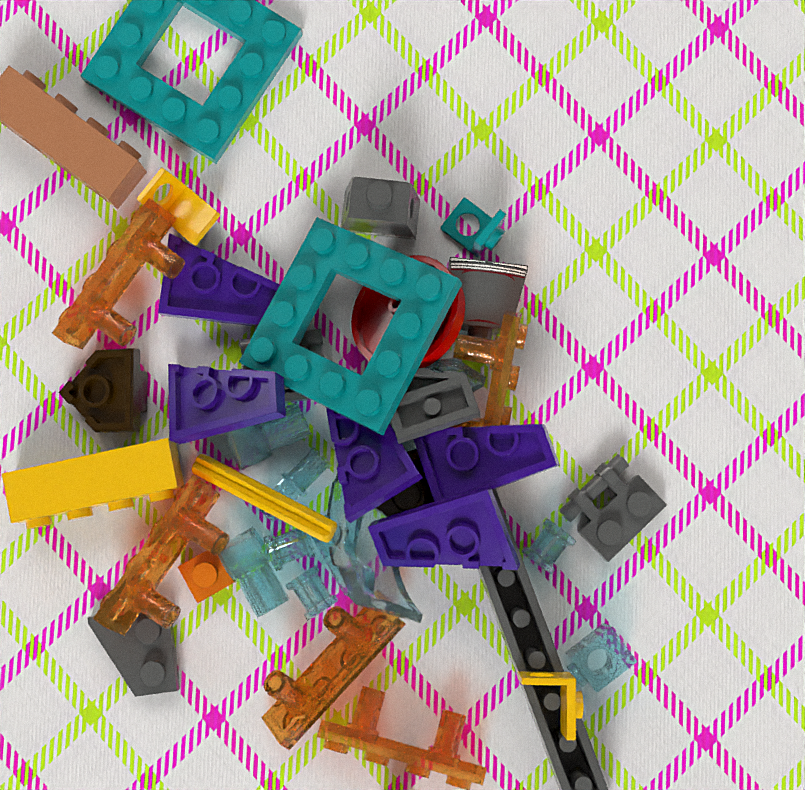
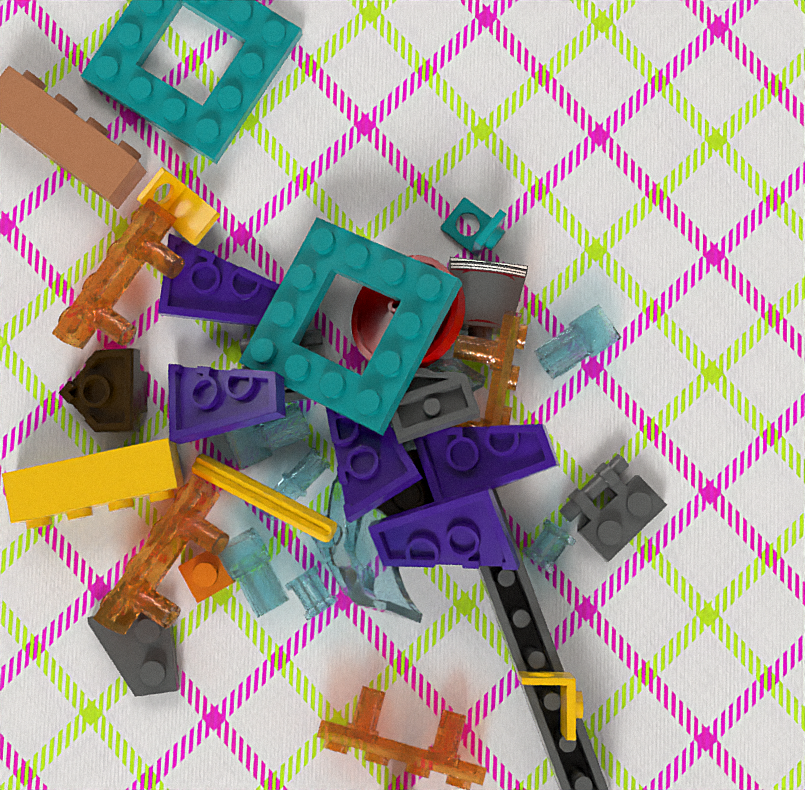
(288, 547): clear light blue bush -> none
(330, 674): clear orange plate -> none
(381, 208): dark grey torso -> none
(584, 338): none -> clear light blue piece
(617, 662): clear light blue brick -> none

